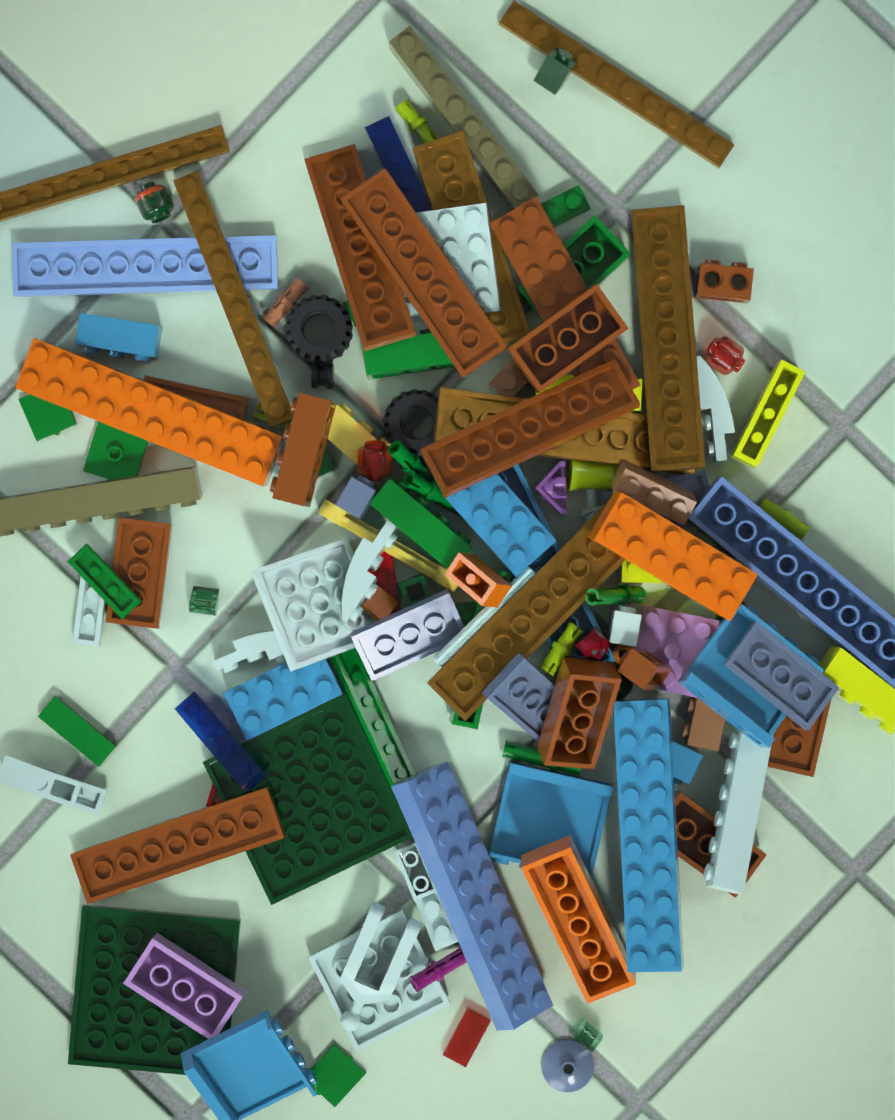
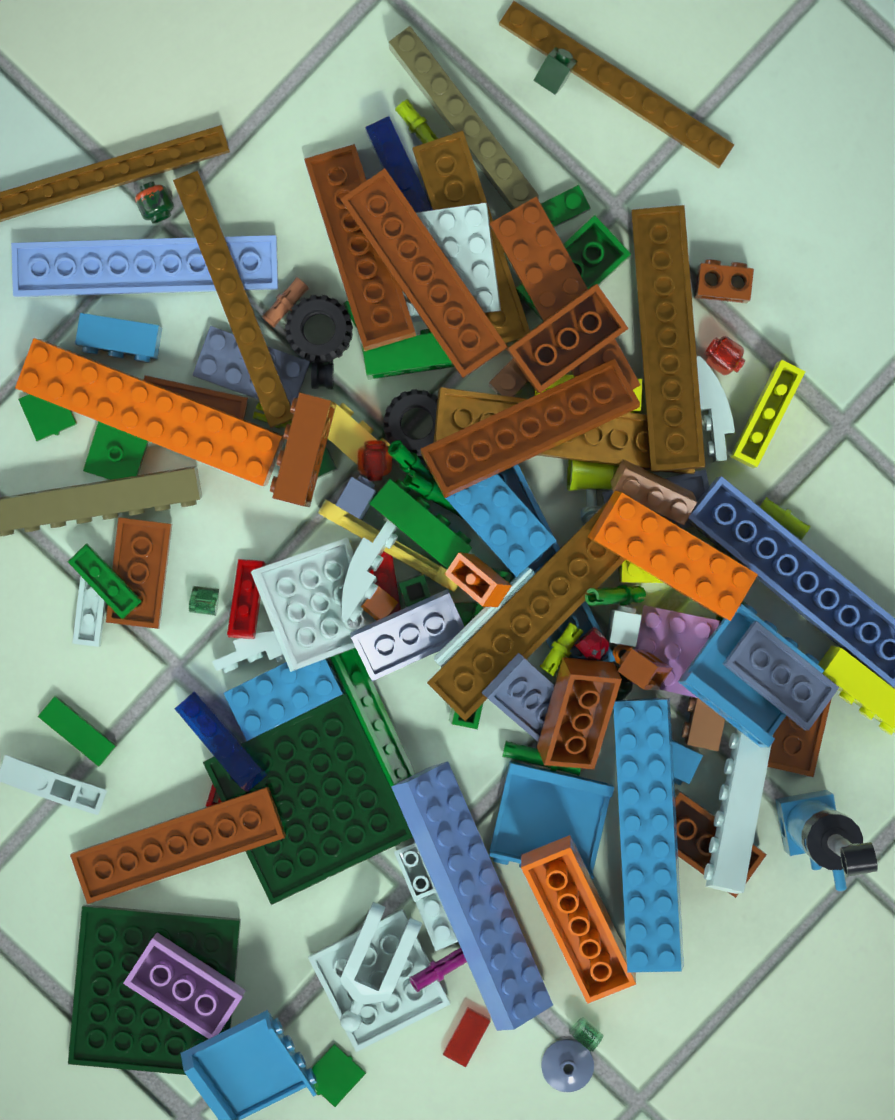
(224, 366): none -> sand blue plate
(245, 601): none -> red tile
(553, 488): medium lavender slope -> none
(827, 836): none -> piece

